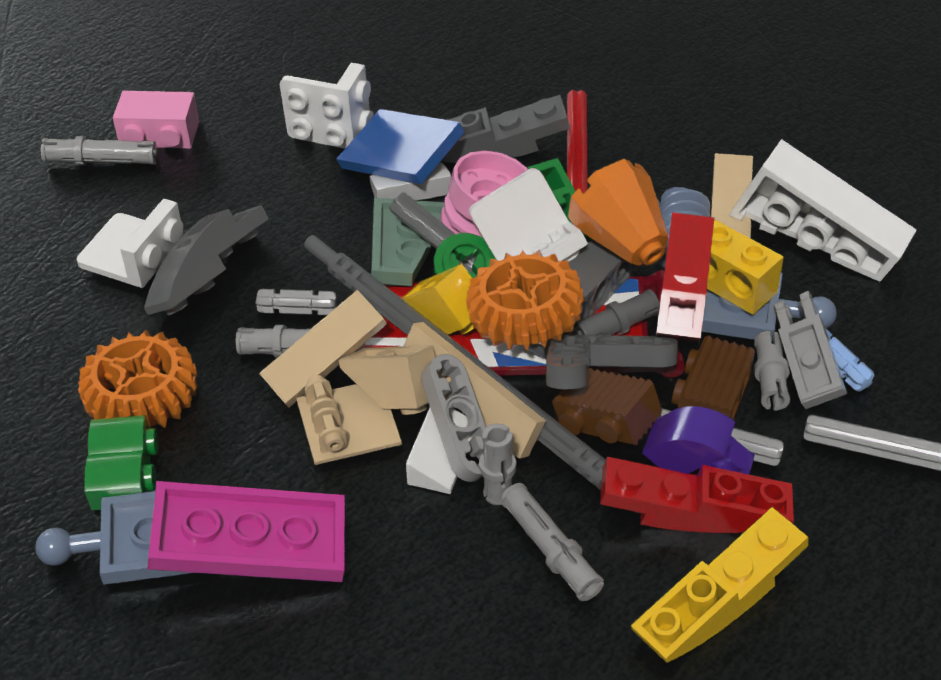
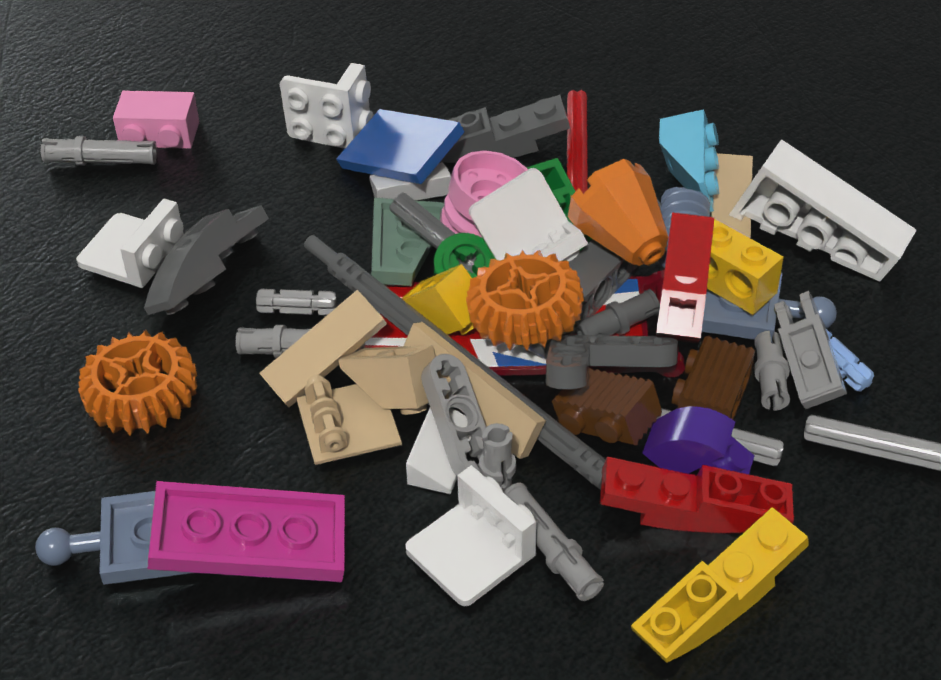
(119, 458): green brick -> none
(476, 540): none -> white bracket
(690, 153): none -> medium azure slope

